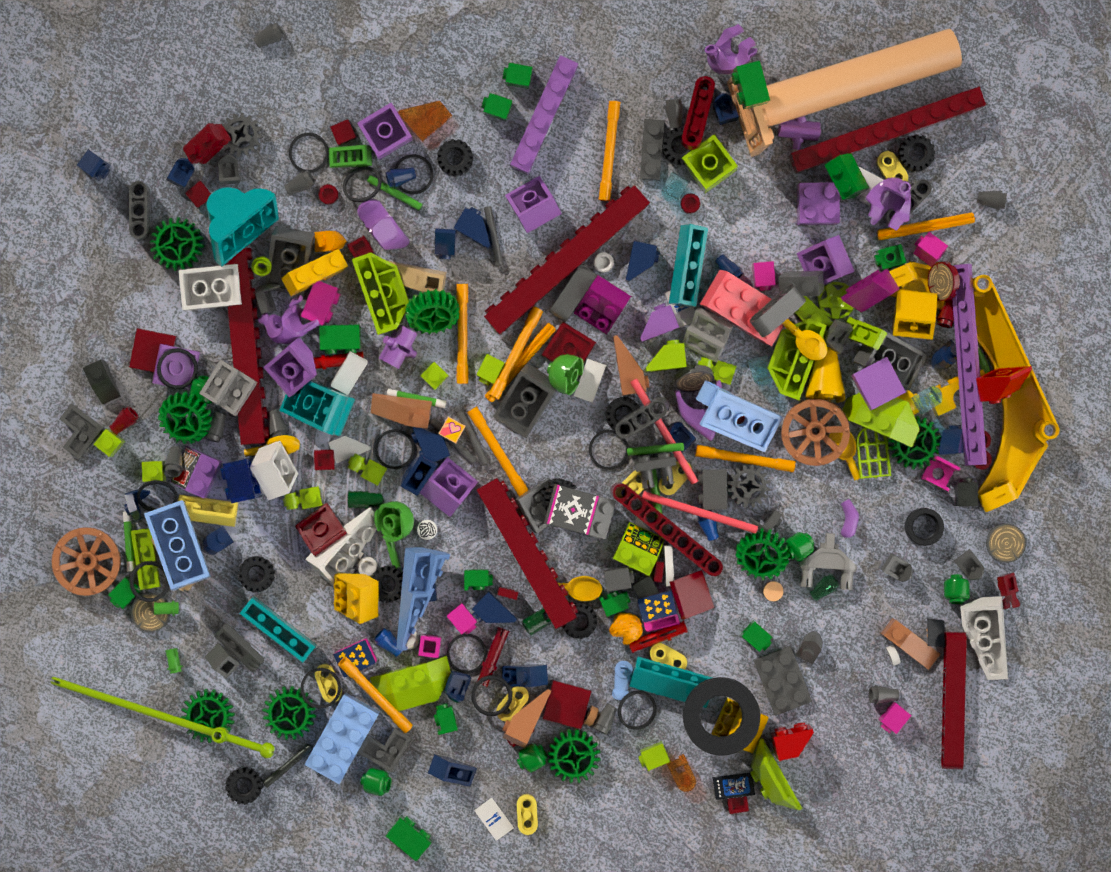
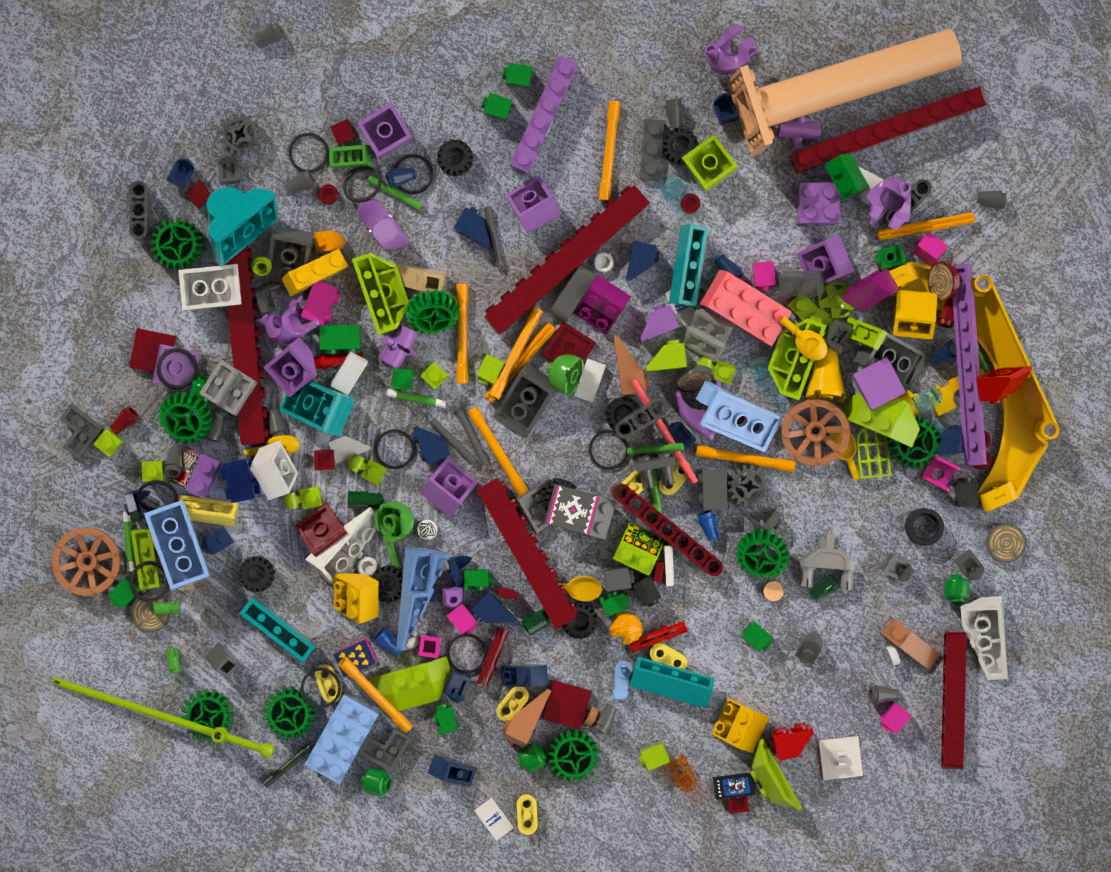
(94, 165): dark blue slope -> none
(101, 381): pearl dark grey slope -> none
(206, 143): dark red brick -> none
(232, 790): black tyre -> none
(239, 647): dark grey hinge -> none
(360, 247): dark red tile -> none
(402, 379): none -> green brick
(402, 410): nougat slope -> none
(409, 837): green brick -> none
(418, 474): dark blue slope -> none
(426, 118): clear orange wing -> none
(445, 243): dark blue slope -> none
(451, 430): tile -> none
(451, 595): none -> medium lavender piece
(456, 563): none -> dark blue plate
(491, 678): black piece -> none
(645, 724): black piece -> none
(658, 611): piece -> none
(691, 594): dark red tile -> none
(698, 112): dark red plate -> none
(700, 512): coral piece -> none
(726, 744): black tyre -> none
(750, 85): green brick -> none
(777, 310): beam -> none
(782, 680): dark grey plate -> none
(800, 546): green head -> none
(840, 758): none -> white piece
(851, 519): medium lavender arm -> none
(893, 168): light yellow plate -> none
(922, 142): black tyre -> none
(935, 632): black piece -> none
(1008, 587): dark red plate -> none

